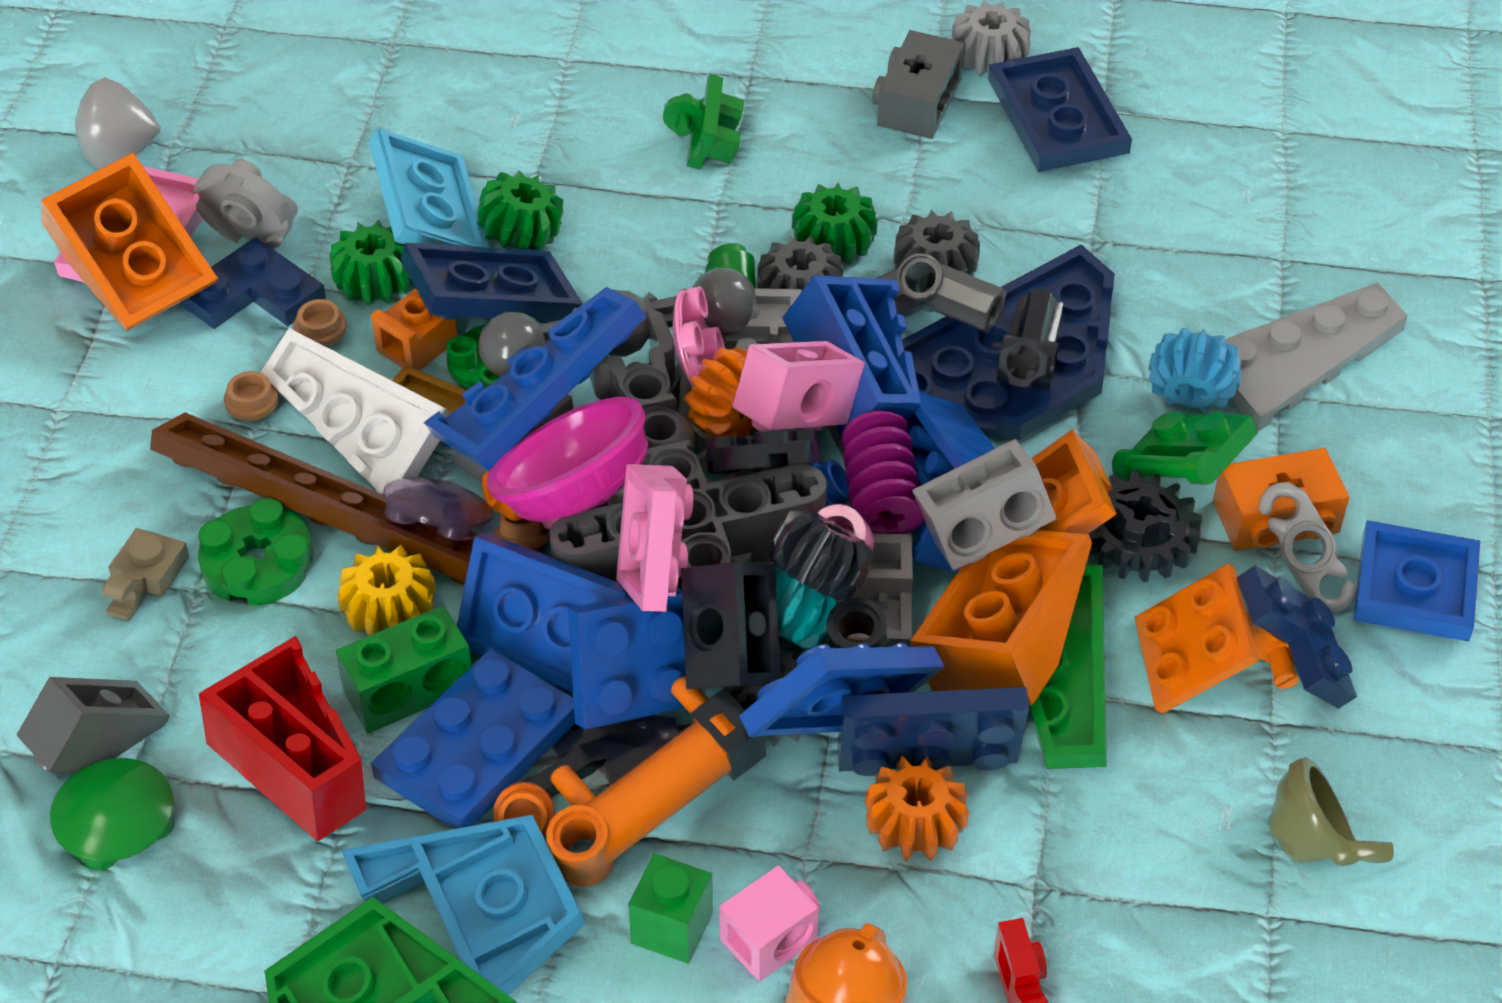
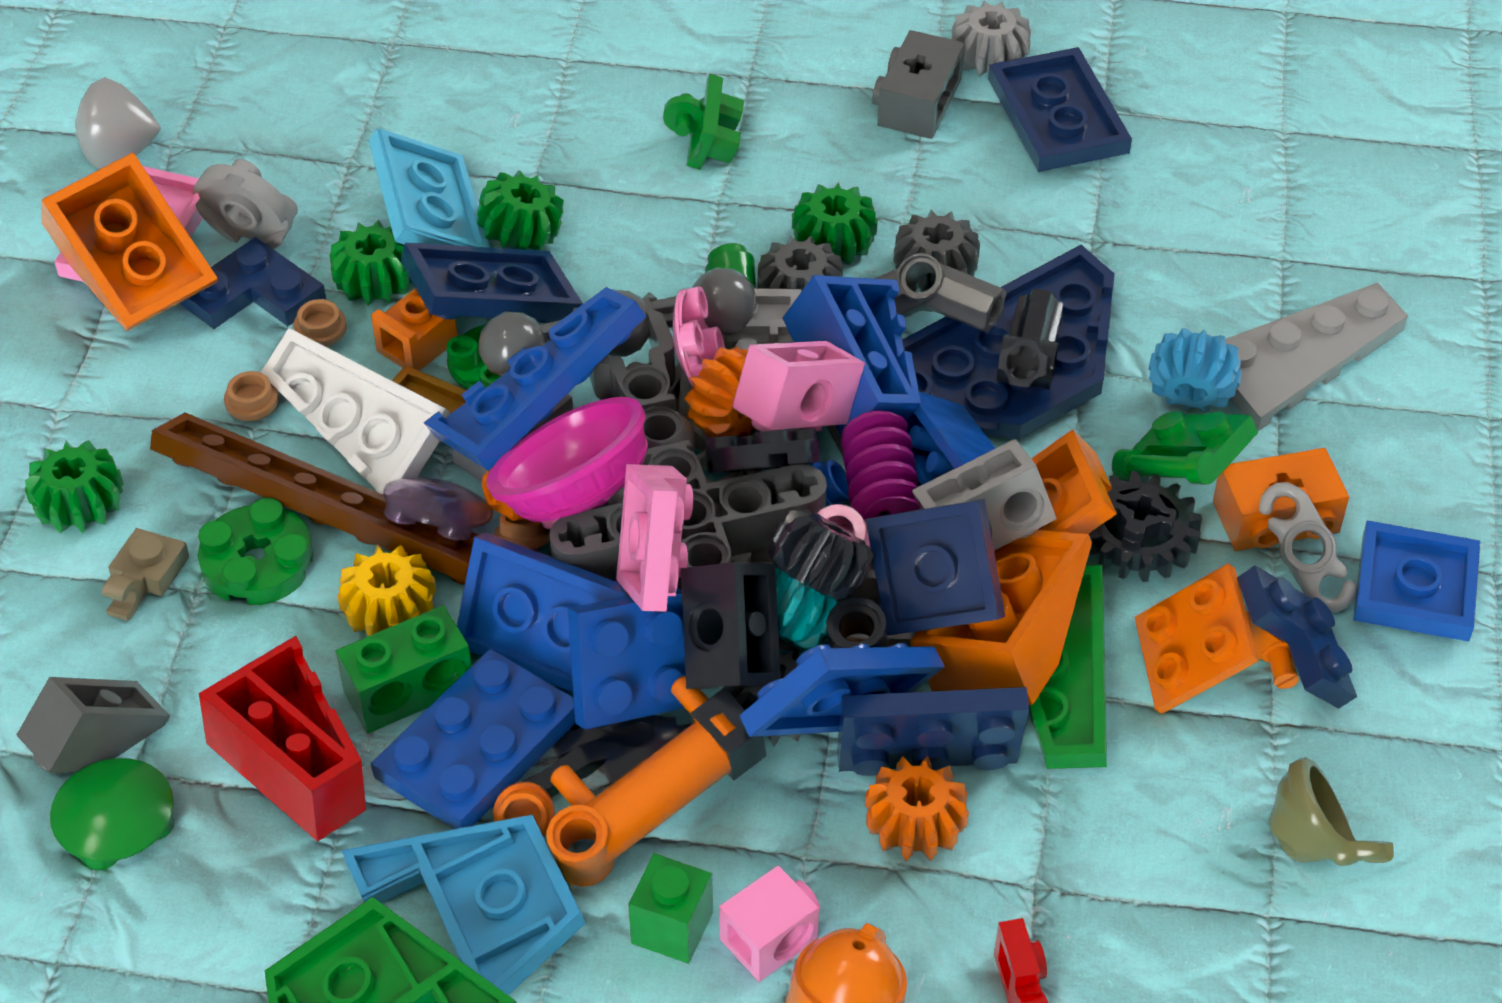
(74, 486): none -> green gear
(935, 567): none -> dark blue plate

